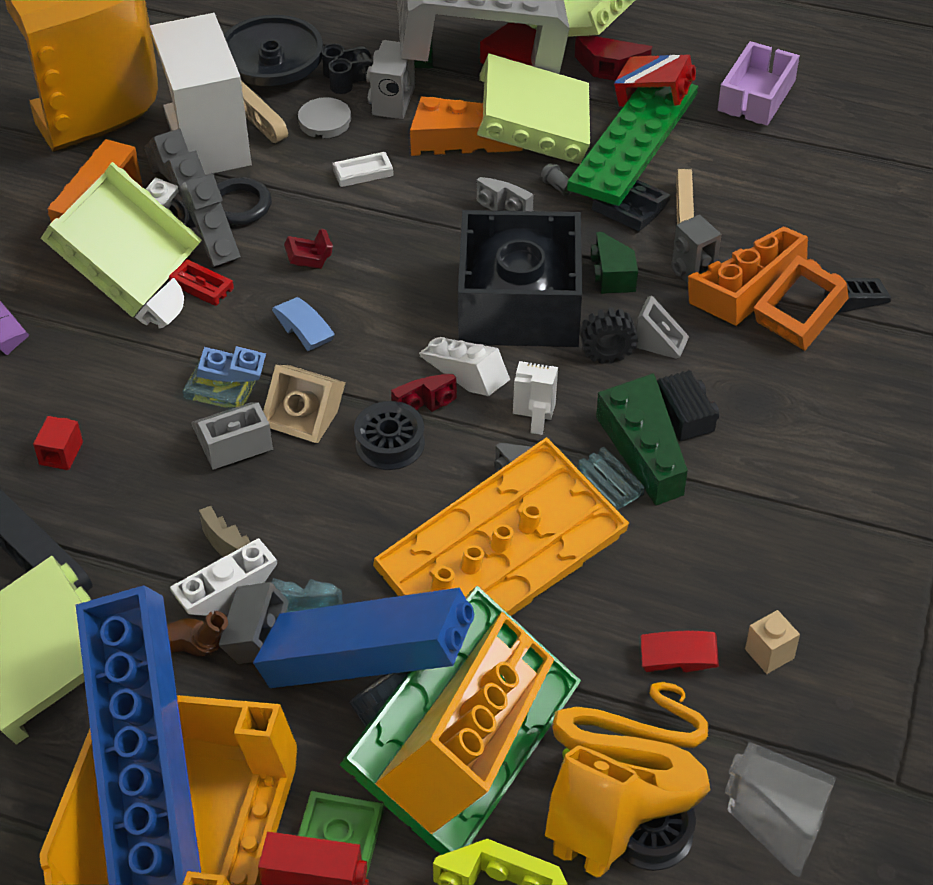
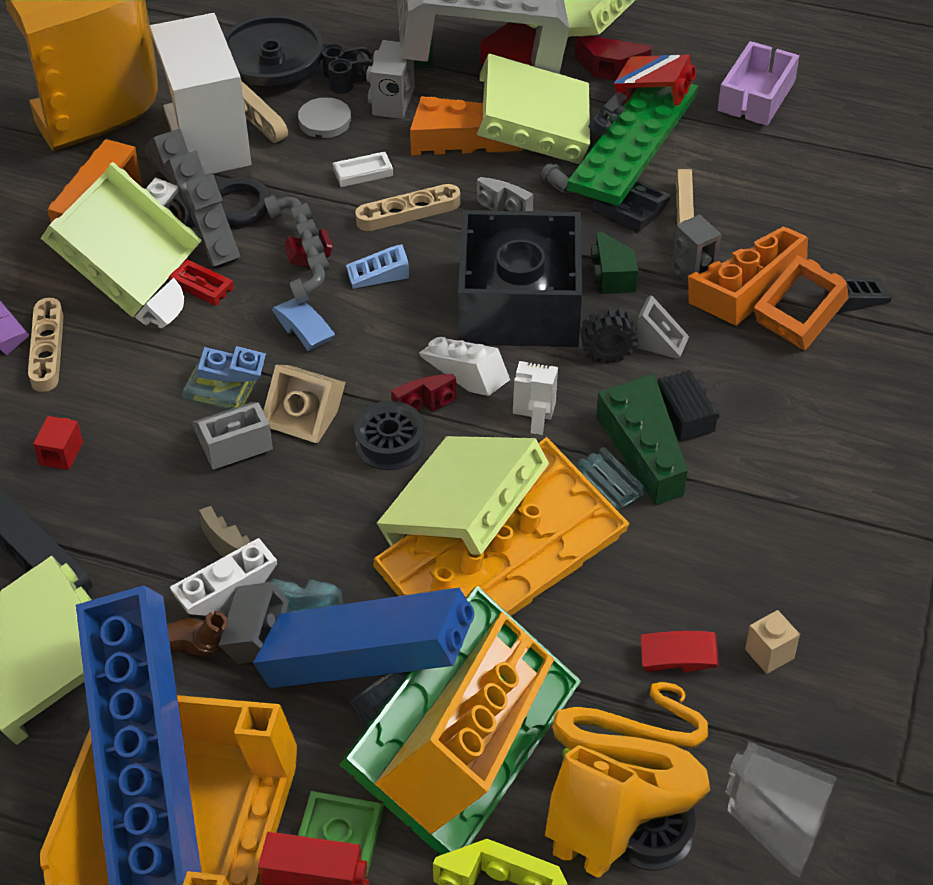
(45, 343): none -> tan beam
(310, 242): none -> dark grey bar
(387, 264): none -> light blue slope
(445, 196): none -> tan beam
(466, 490): none -> yellowish green panel
(608, 114): none -> black hinge

